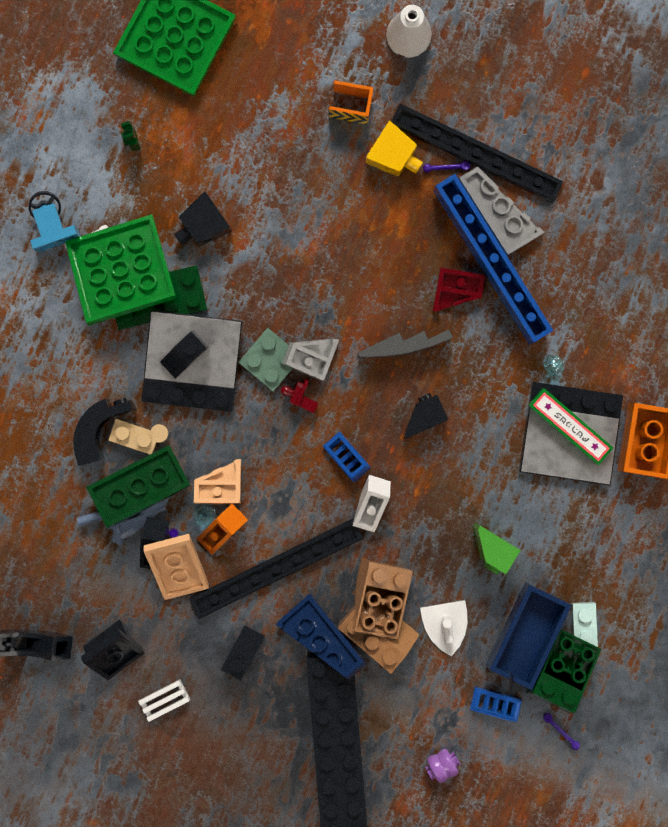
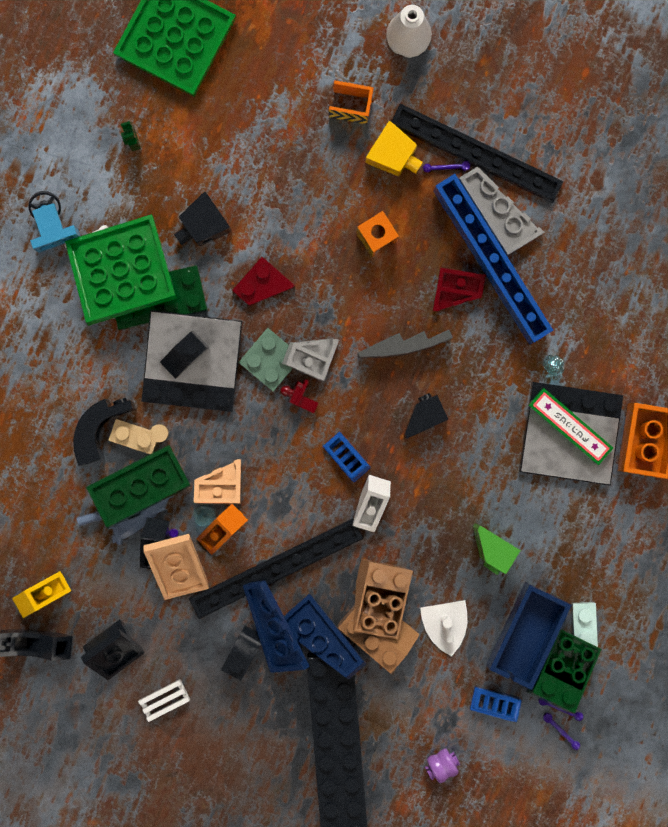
(41, 594): none -> yellow slope
(262, 283): none -> dark red wing
(275, 635): none -> dark blue wing
(371, 243): none -> orange piece
(578, 716): none -> dark purple hinge

